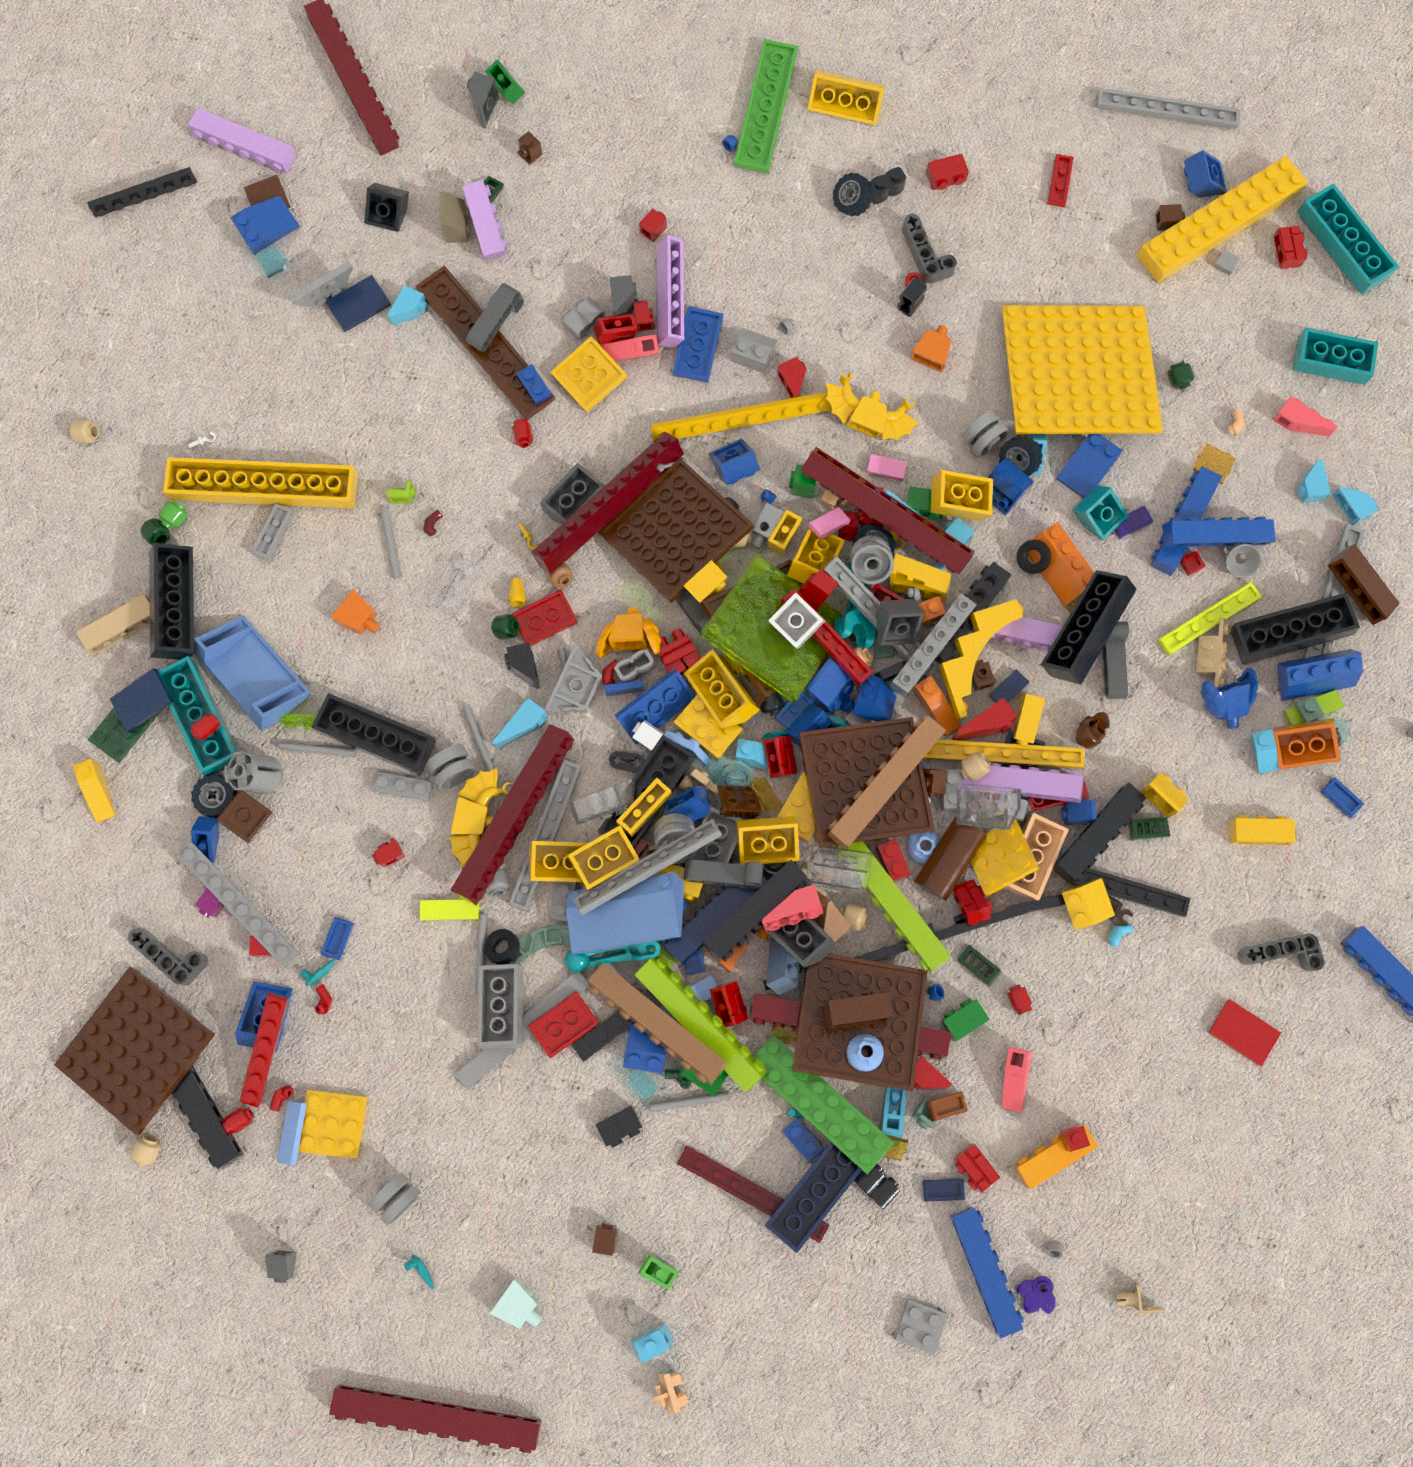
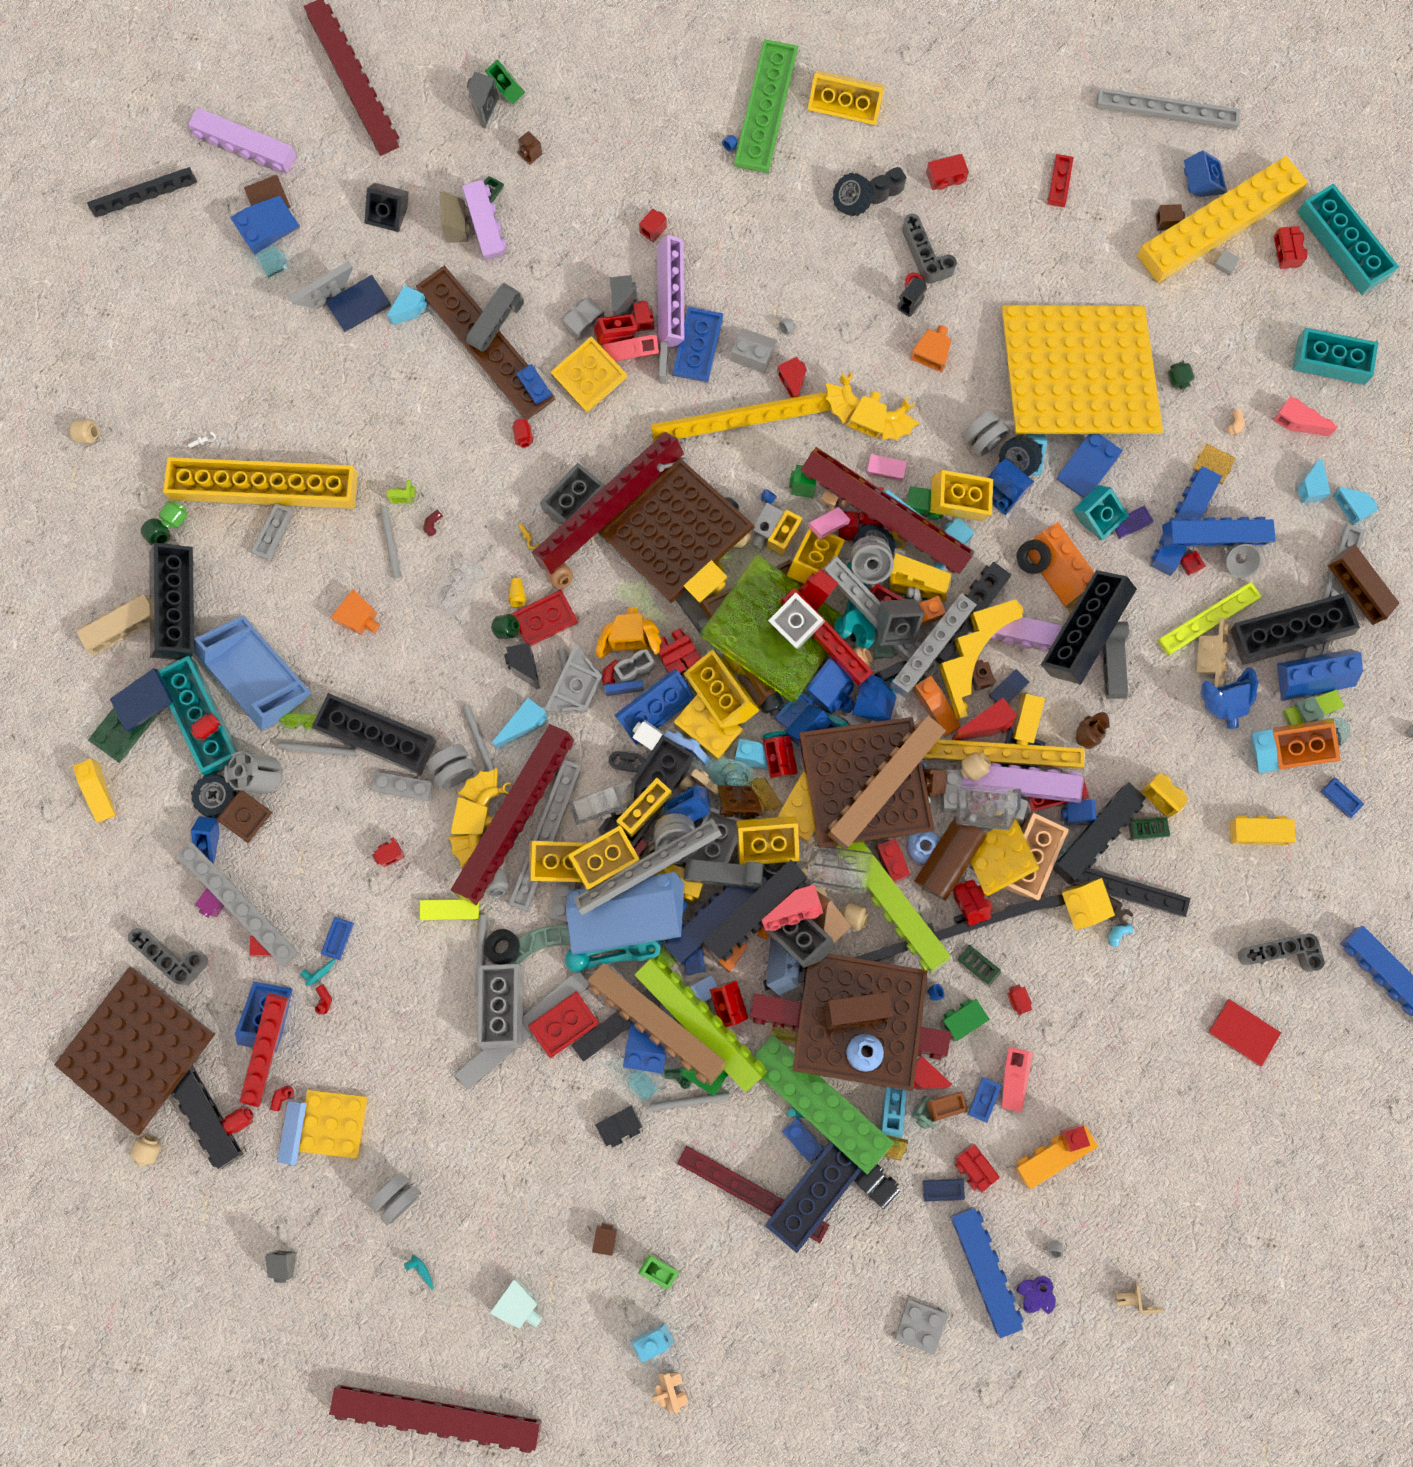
(663, 362): none -> light grey tile
(734, 461): blue slope -> none
(984, 1099): none -> blue plate

